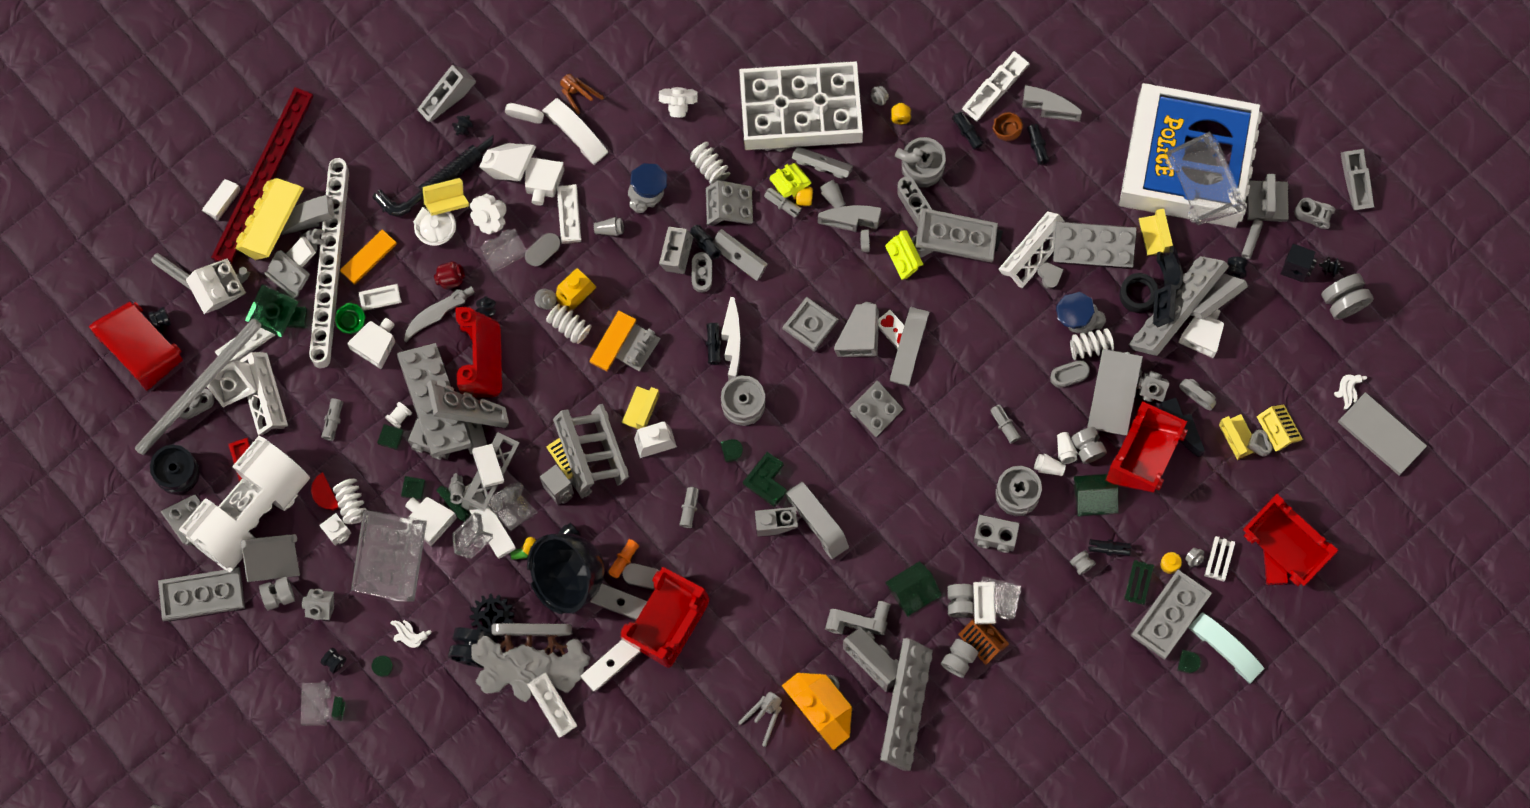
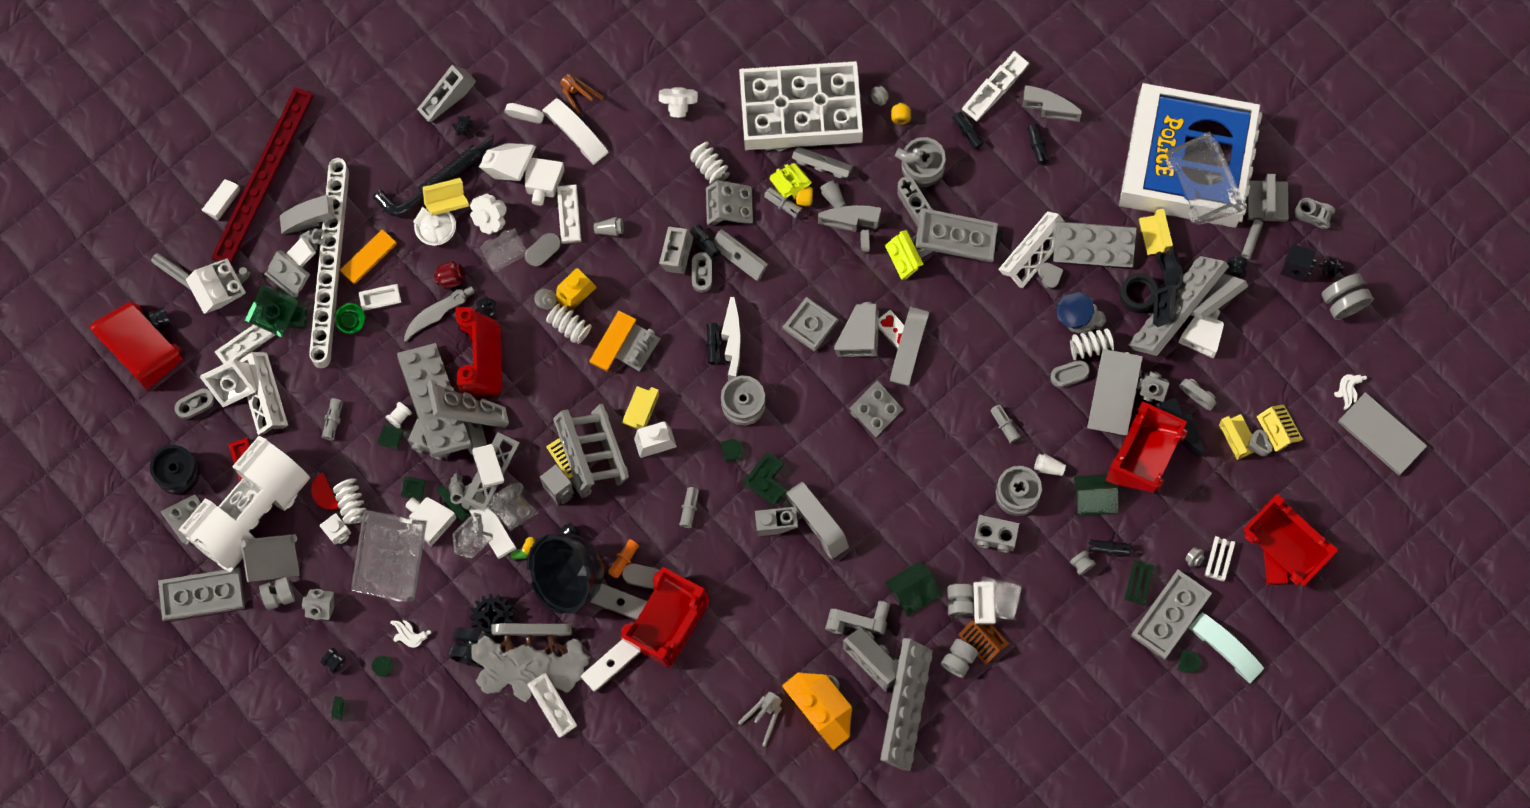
(198, 386): light grey axle -> none
(268, 218): light yellow slope -> none
(314, 703): clear bracket -> none
(374, 342): white torso -> none
(646, 186): dark blue piece -> none
(1007, 126): dark orange hair -> none
(1066, 450): white cone -> none
(1088, 443): light grey wheel -> none
(1171, 562): yellow piece -> none
(1357, 179): light grey slope -> none

